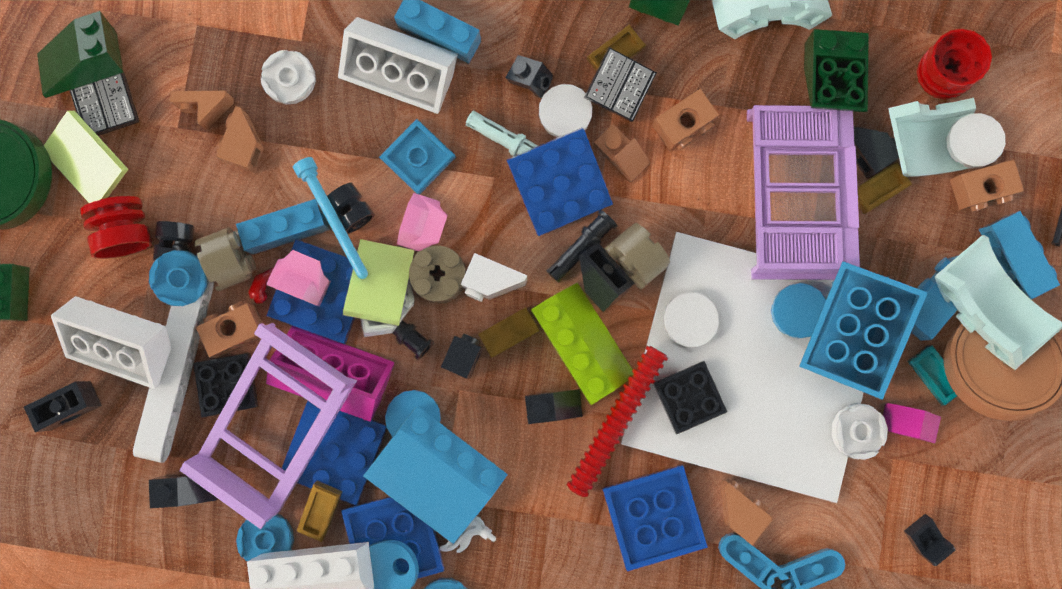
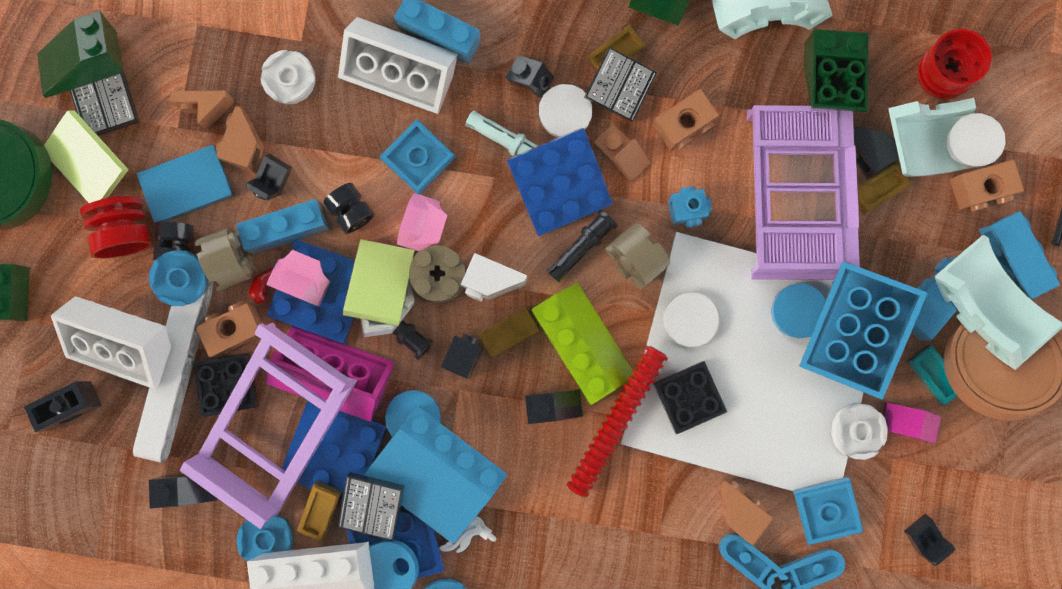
(185, 184): none -> dark azure tile
(270, 178): none -> black bracket
(307, 170): medium azure piece -> none
(371, 506): none -> light grey tile
(603, 277): black slope -> none
(654, 517): blue plate -> none
(682, 213): none -> dark azure brick
(828, 511): none -> dark azure tile

